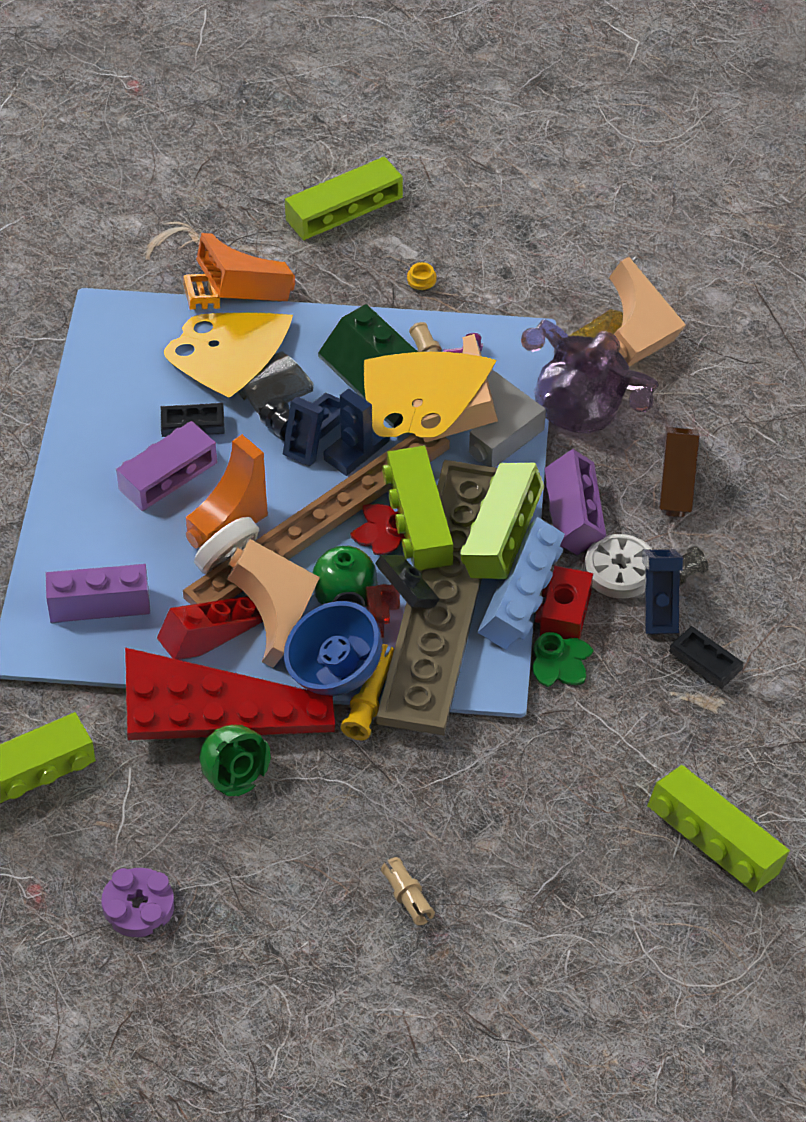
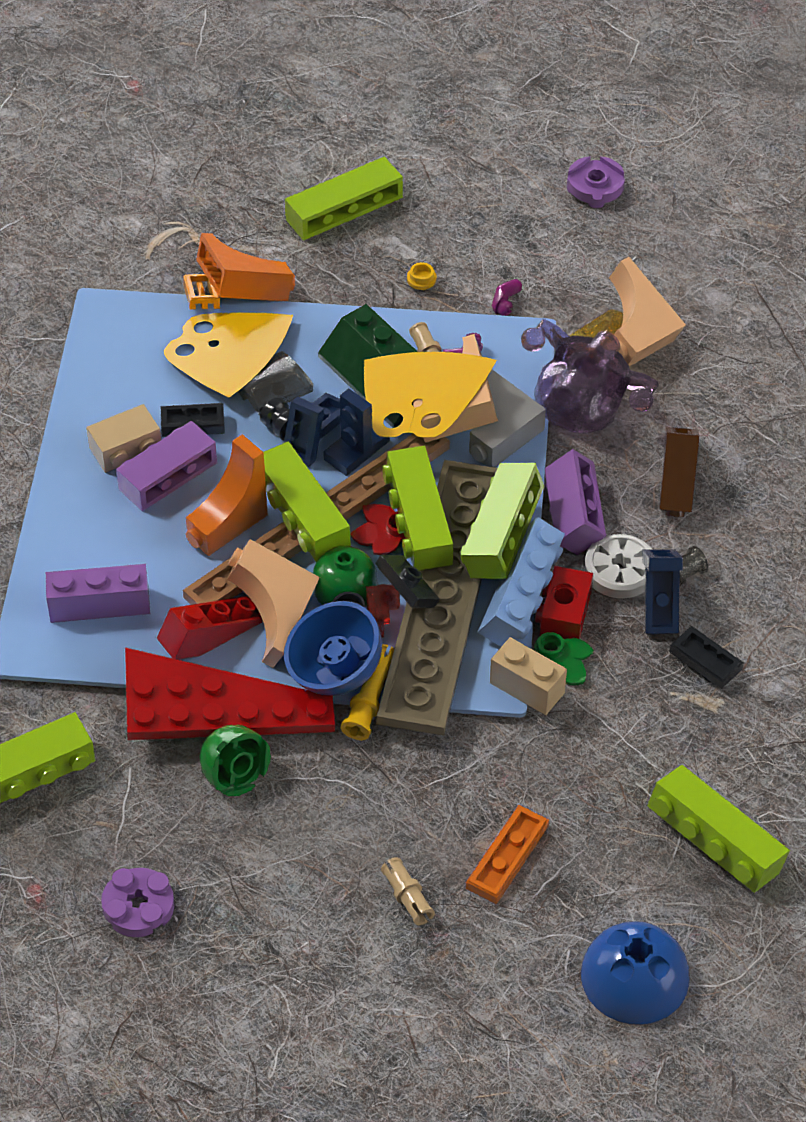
(122, 437): none -> tan brick
(224, 543): white wheel -> none
(303, 502): none -> lime brick
(500, 301): none -> magenta arm
(507, 854): none -> orange tile
(528, 676): none -> tan brick
(595, 192): none -> medium lavender plate
(626, 985): none -> blue piece

